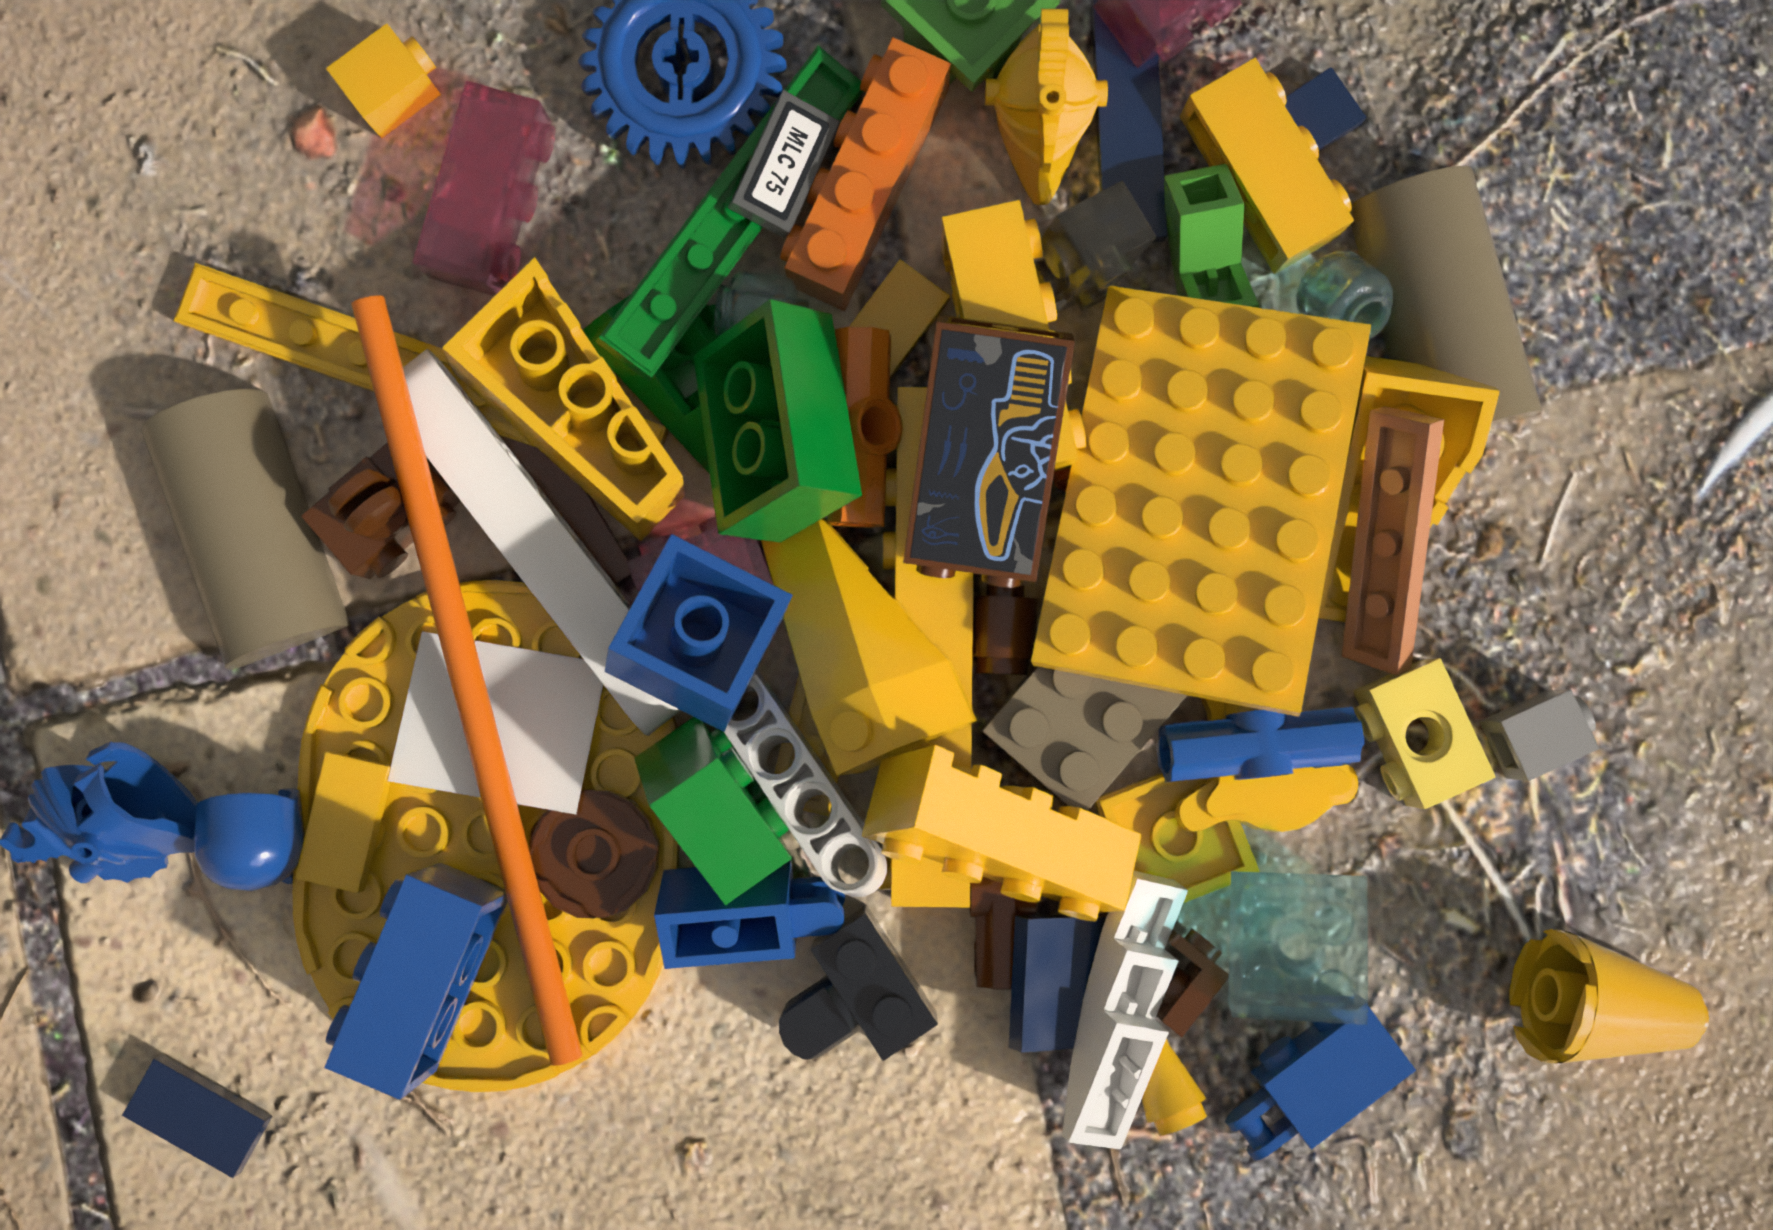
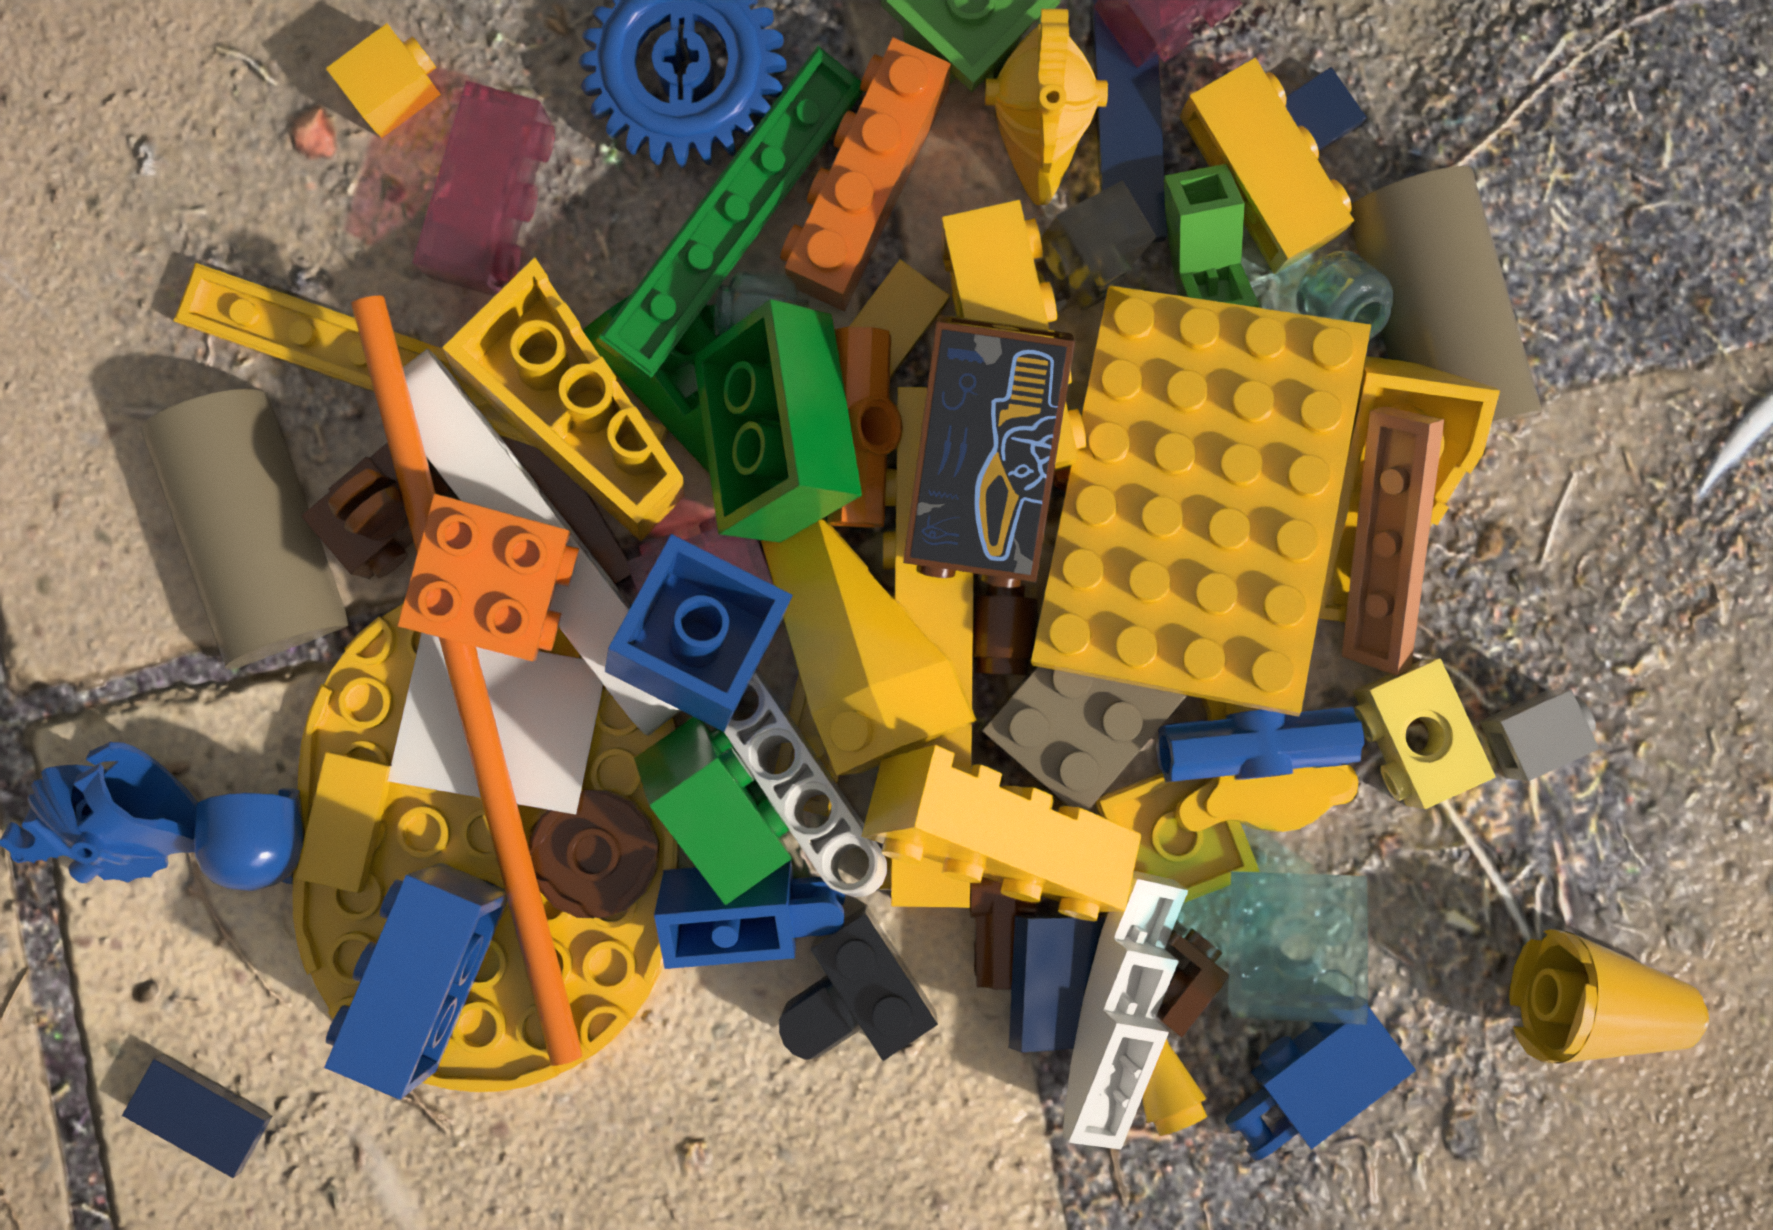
(488, 579): none -> orange brick
(783, 164): tile -> none

